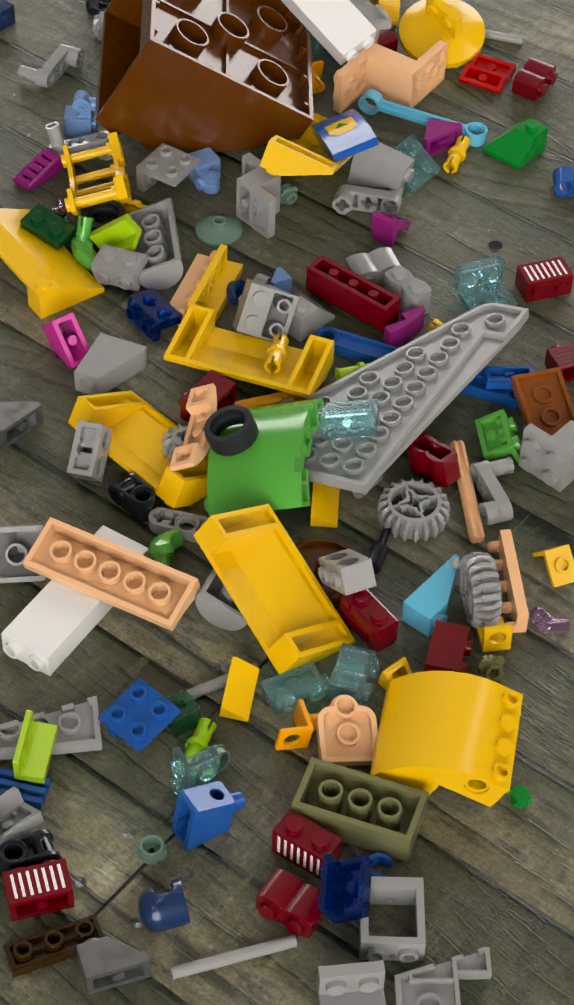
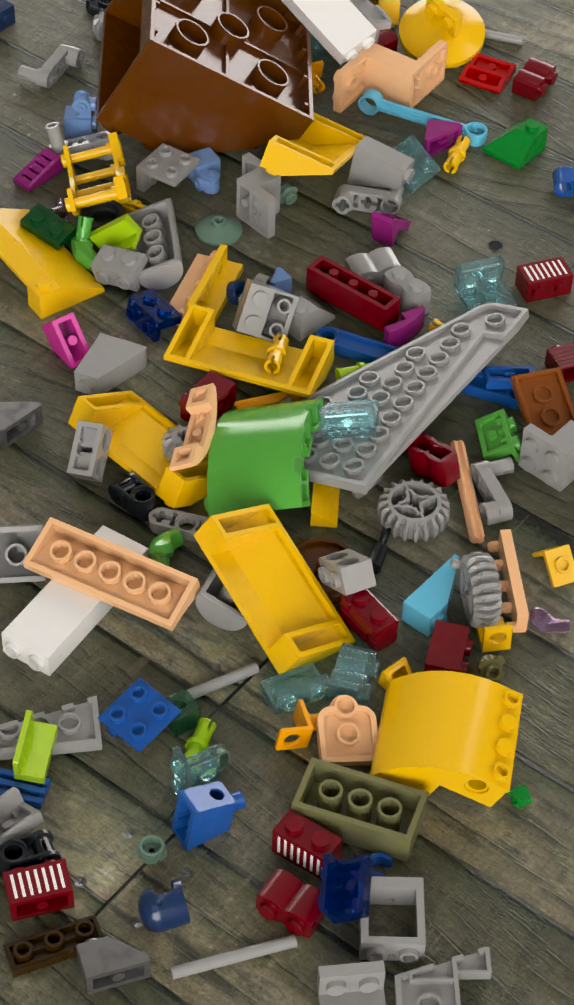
(236, 442): black tyre -> none
(239, 690): yellow slope -> none
(344, 135): slope -> none

